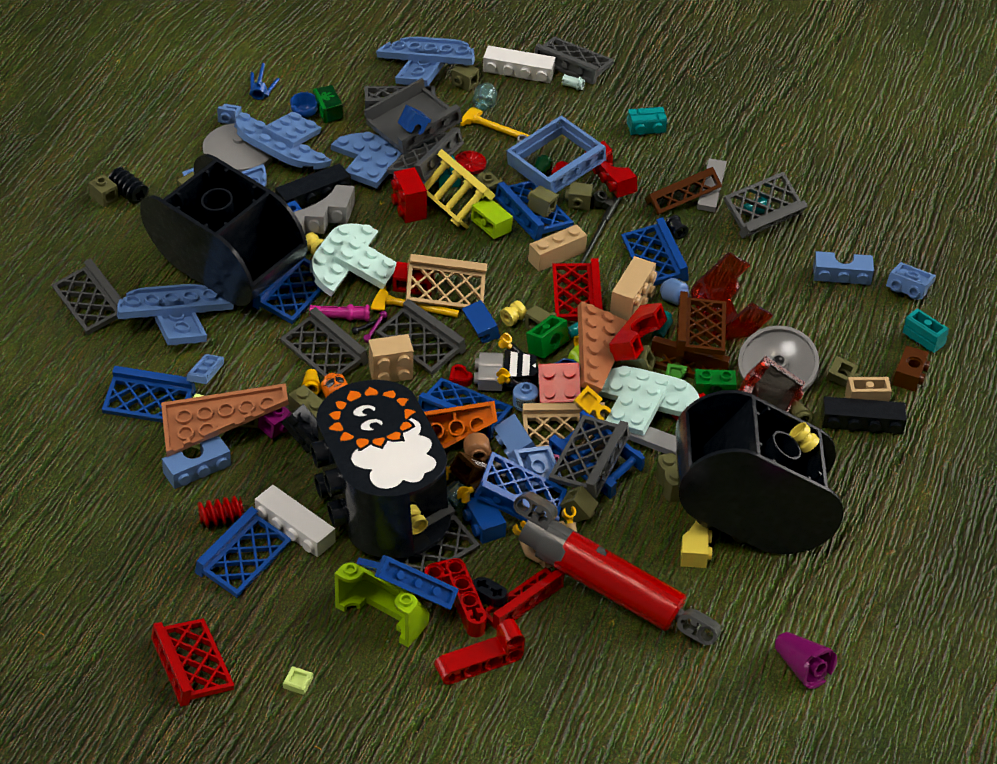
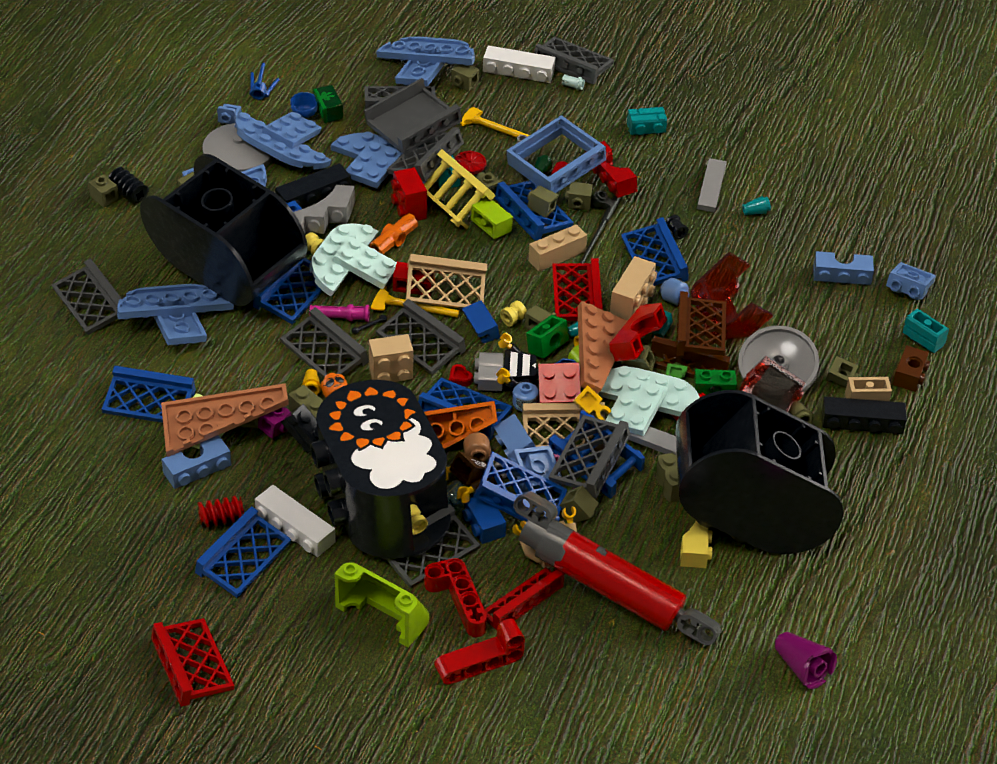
(205, 369): medium blue tile -> none
(298, 680): yellowish green tile -> none
(383, 314): magenta hinge -> none
(394, 234): none -> orange piece
(411, 117): blue hinge -> none
(412, 580): blue fence -> none
(485, 95): clear light blue head -> none
(491, 592): black beam -> none
(680, 186): reddish brown fence -> none
(768, 219): dark grey fence -> none
(804, 438): light yellow wheel -> none

